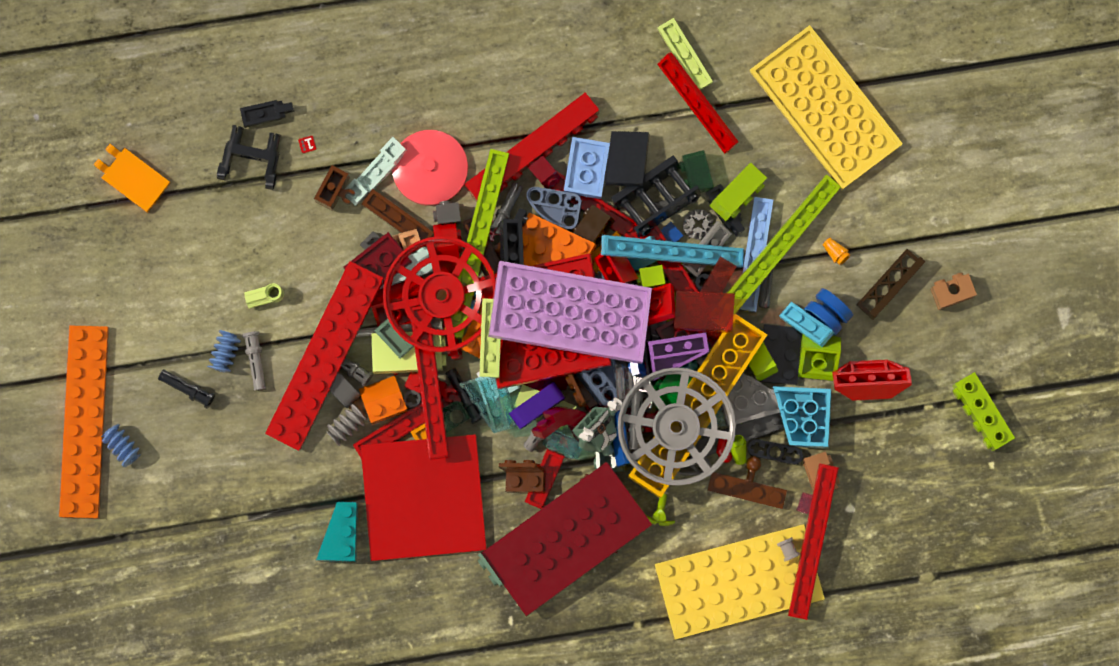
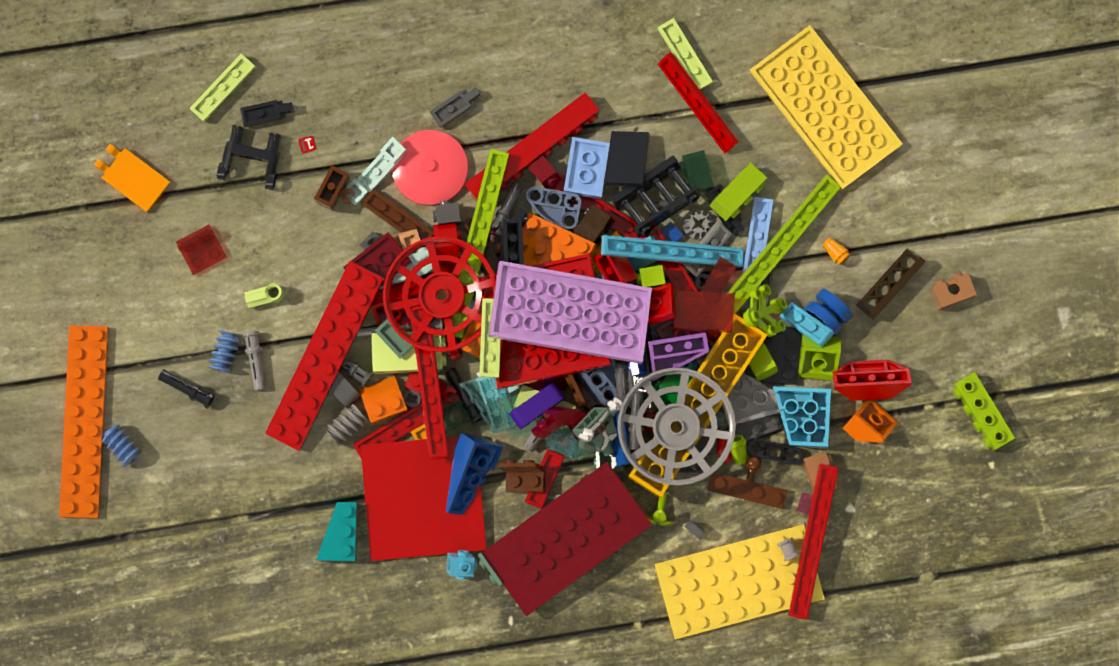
(201, 249): none -> clear red hinge
(222, 87): none -> yellowish green plate
(454, 106): none -> dark grey hinge
(461, 564): none -> medium azure brick
(470, 465): none -> blue wedge
(694, 529): none -> flat silver tile
(753, 317): none -> lime plant
(870, 423): none -> orange slope

